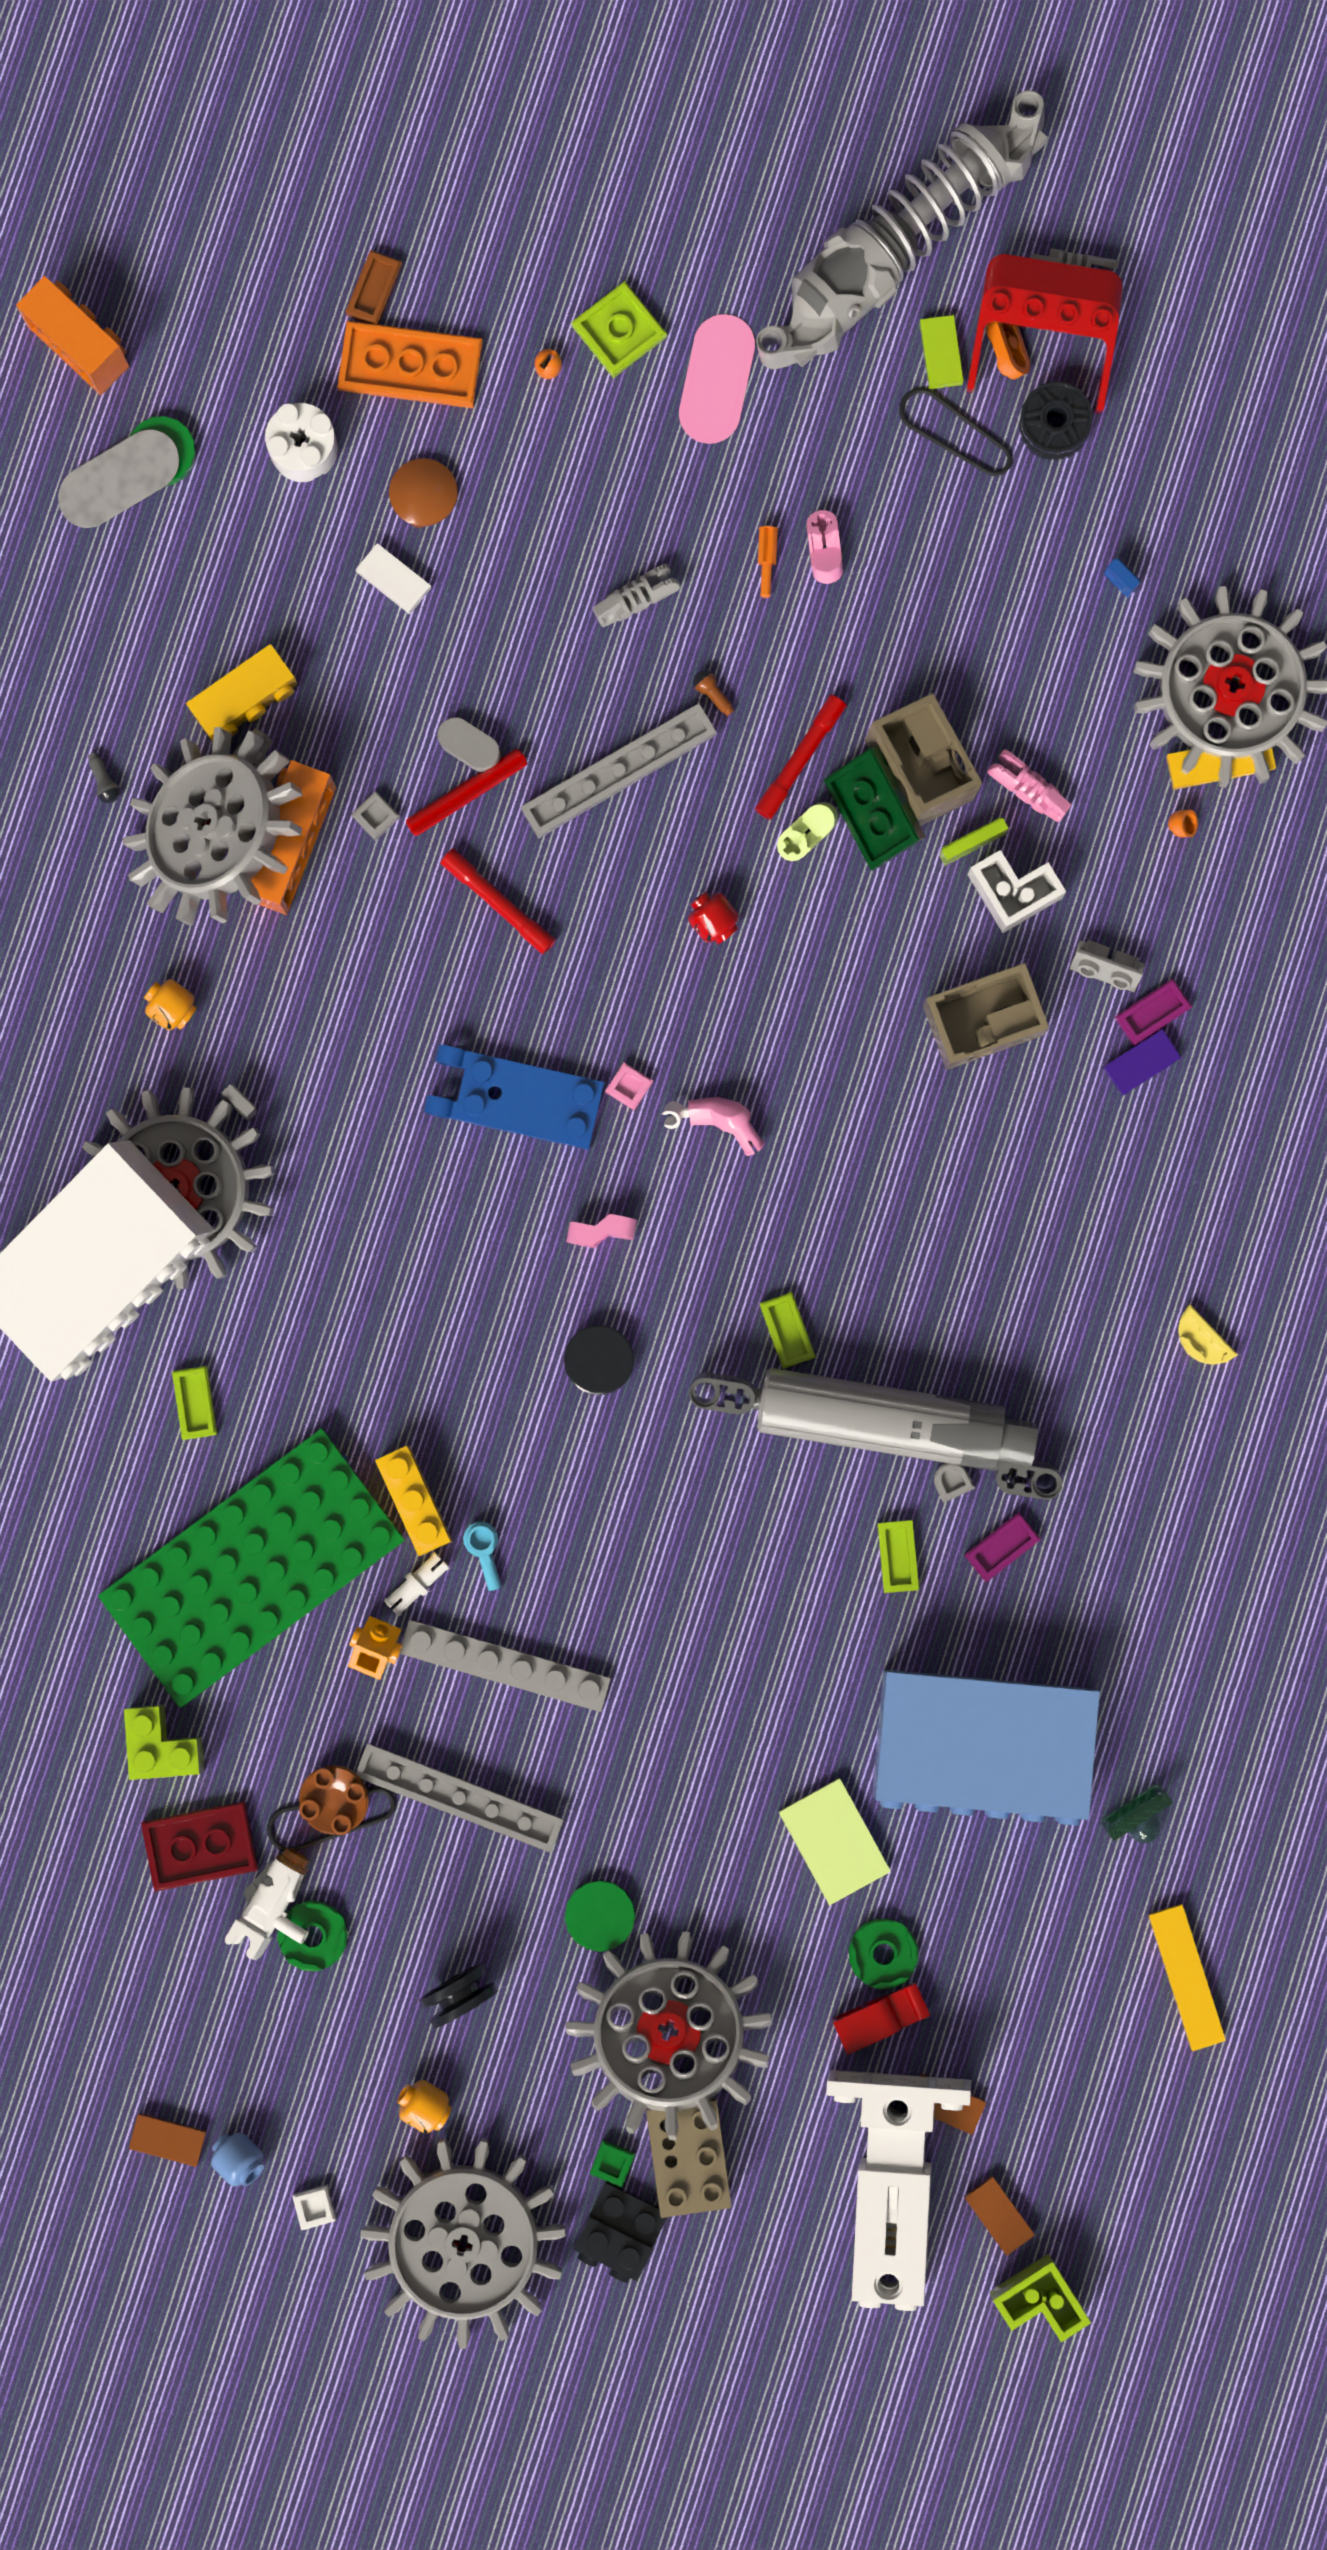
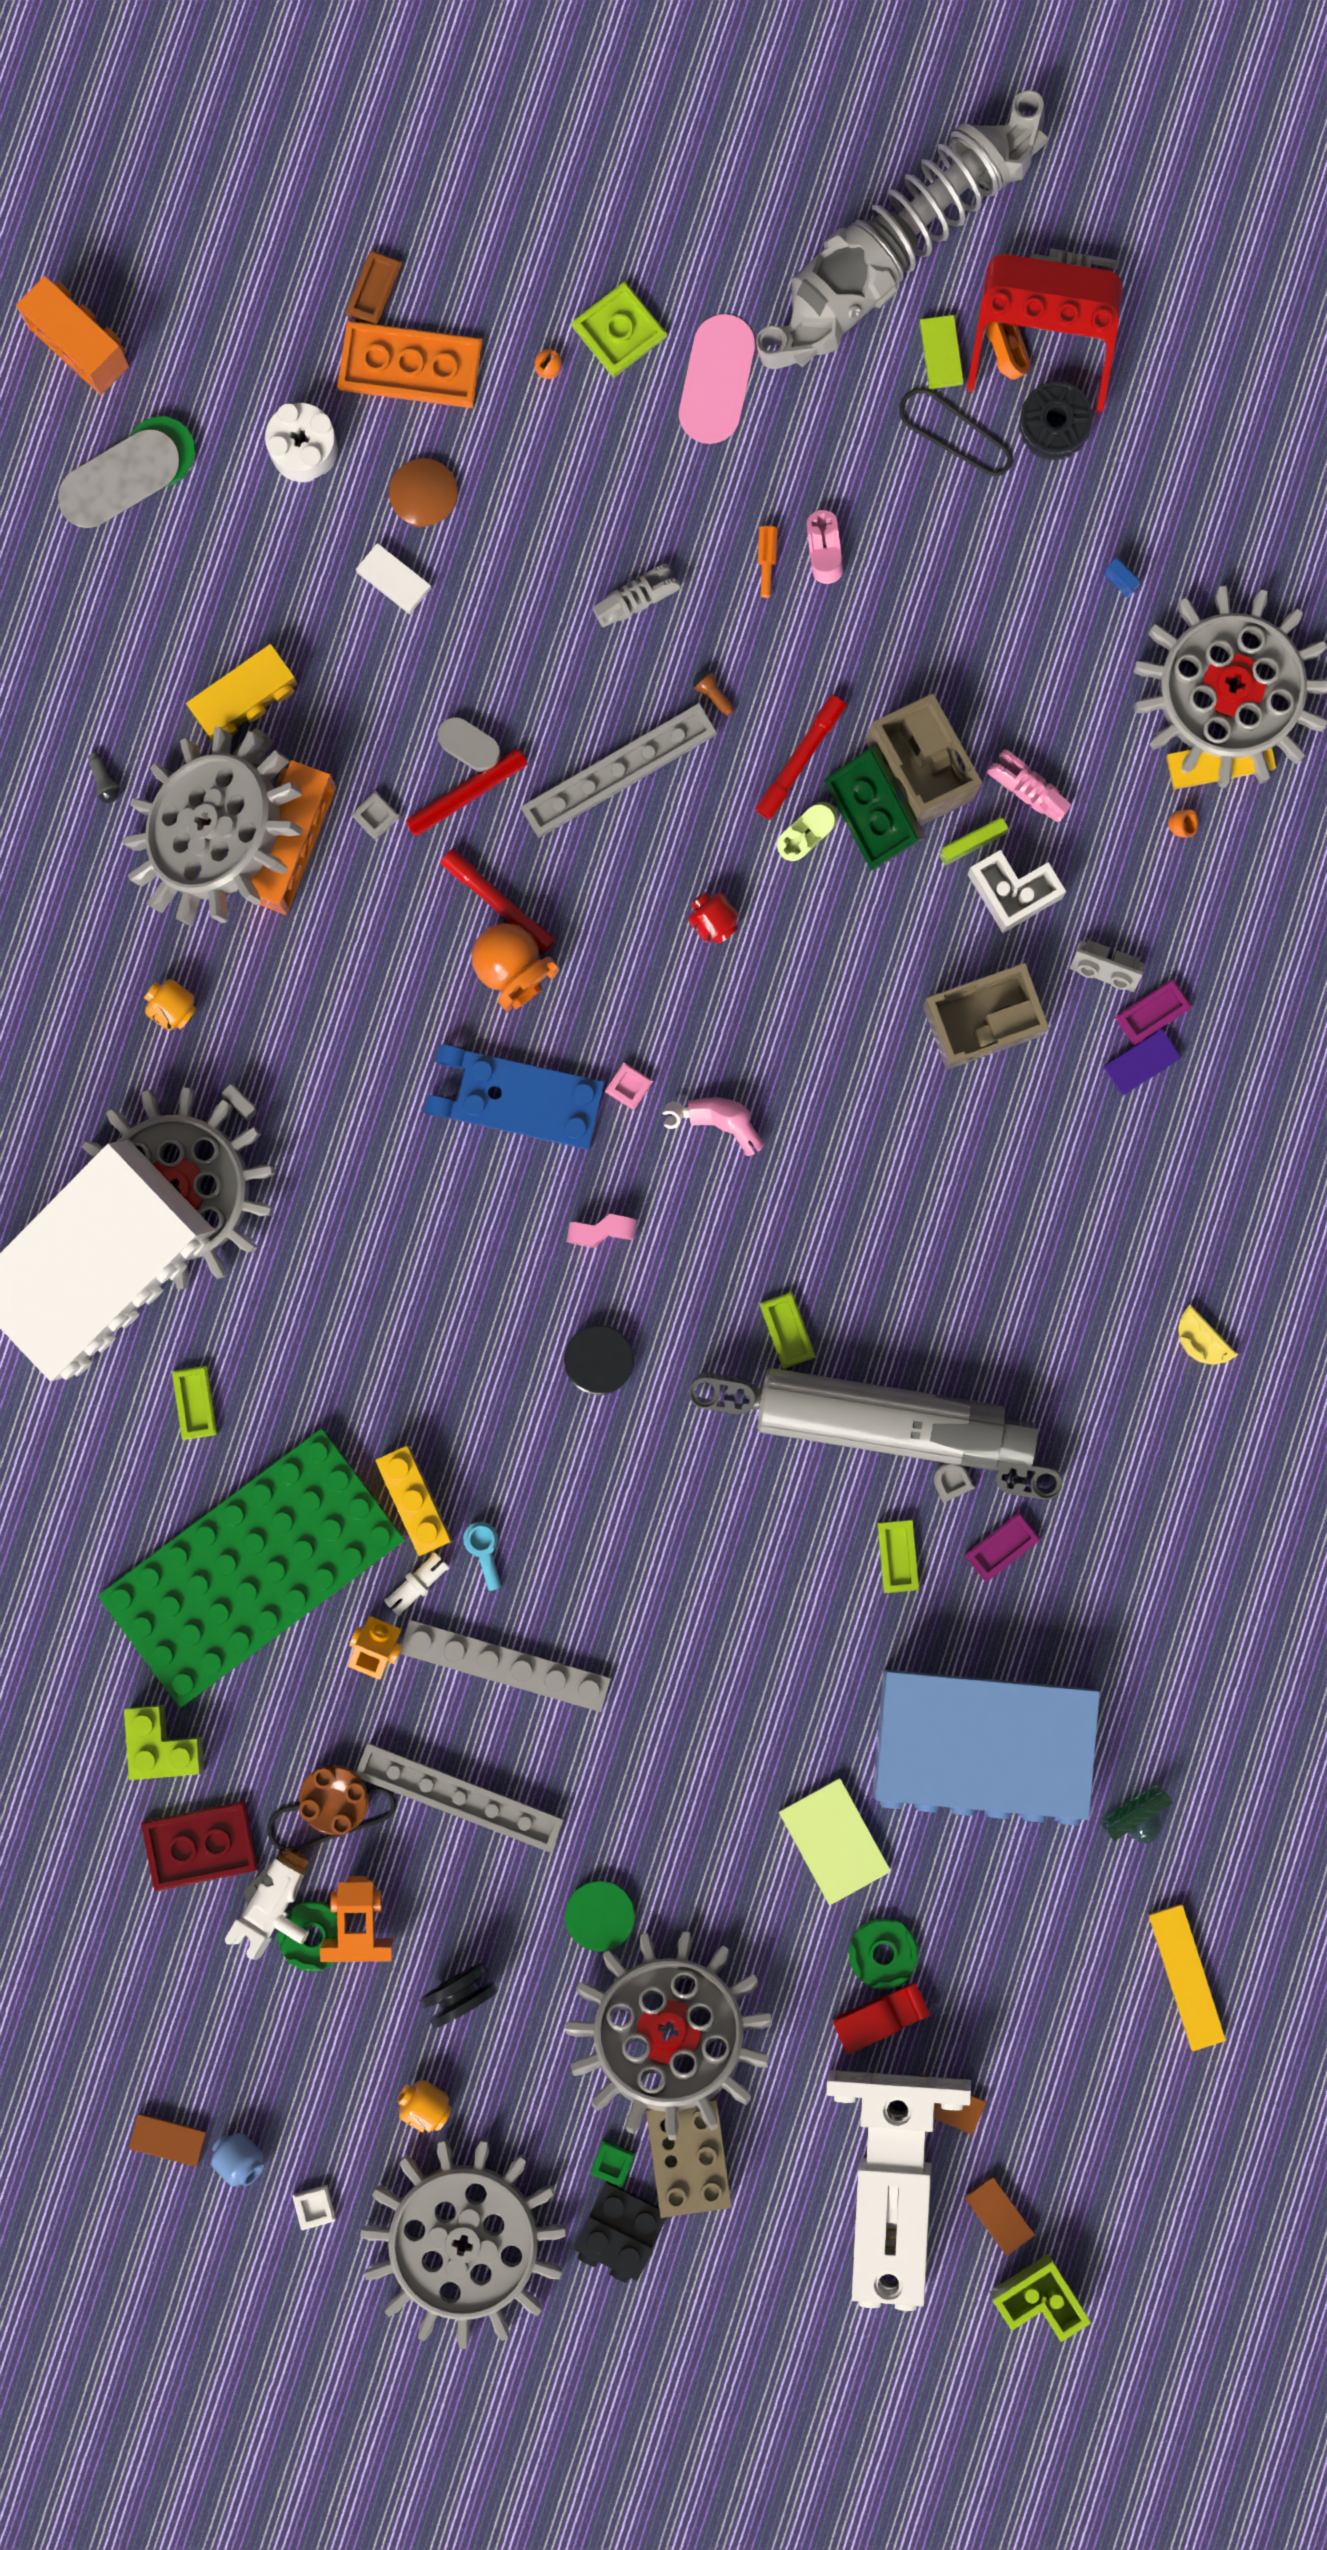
(356, 1896): none -> orange tile
(510, 962): none -> orange tile

